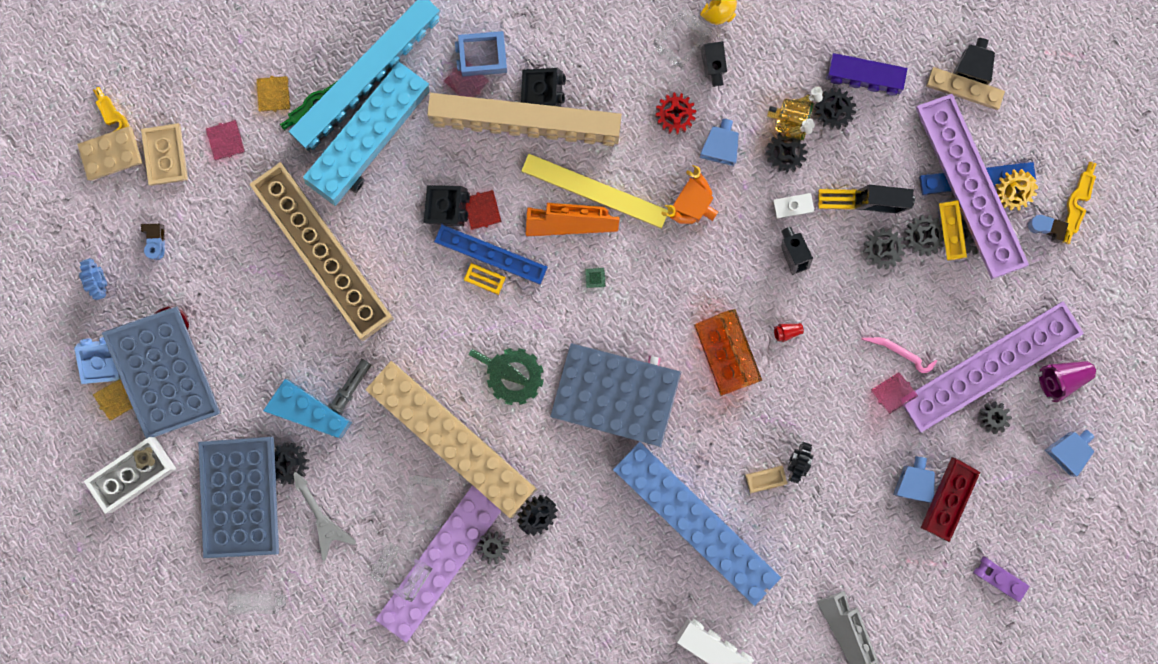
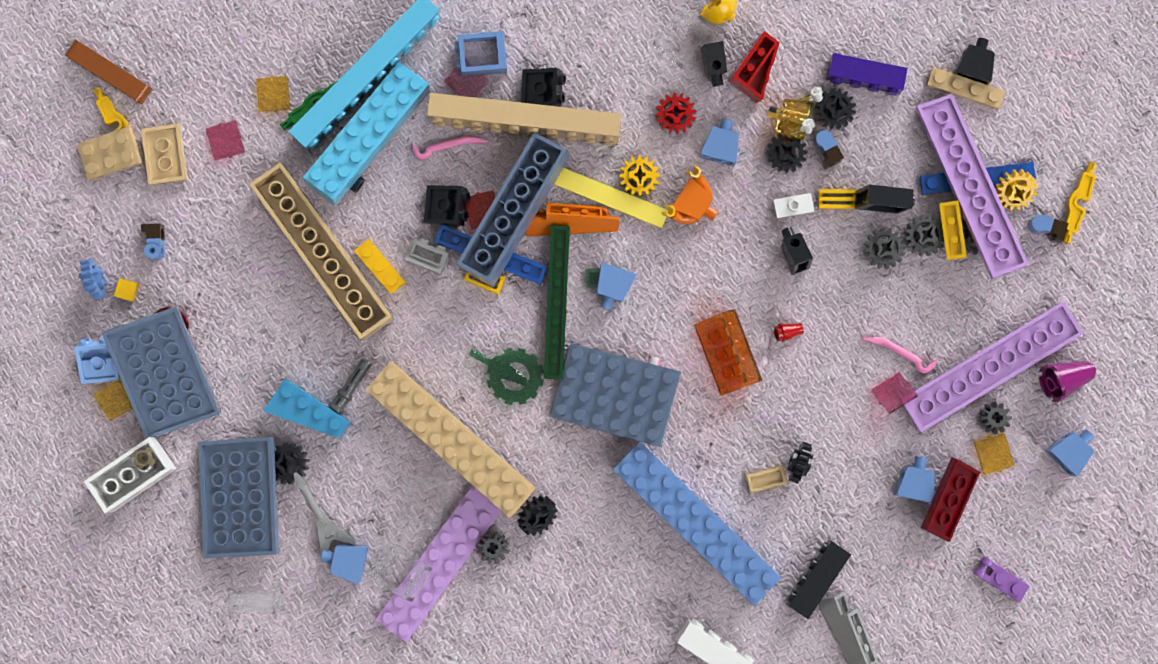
(108, 71): none -> dark orange beam
(126, 290): none -> yellow tile
(347, 561): none -> medium blue torso
(380, 266): none -> yellow plate
(428, 256): none -> light grey window
(447, 144): none -> bright pink piece
(513, 209): none -> sand blue brick
(556, 302): none -> dark green plate
(613, 284): none -> medium blue torso
(632, 176): none -> yellow gear
(755, 67): none -> red wedge
(818, 579): none -> black brick
(828, 148): none -> leg
(994, 454): none -> clear yellow piece

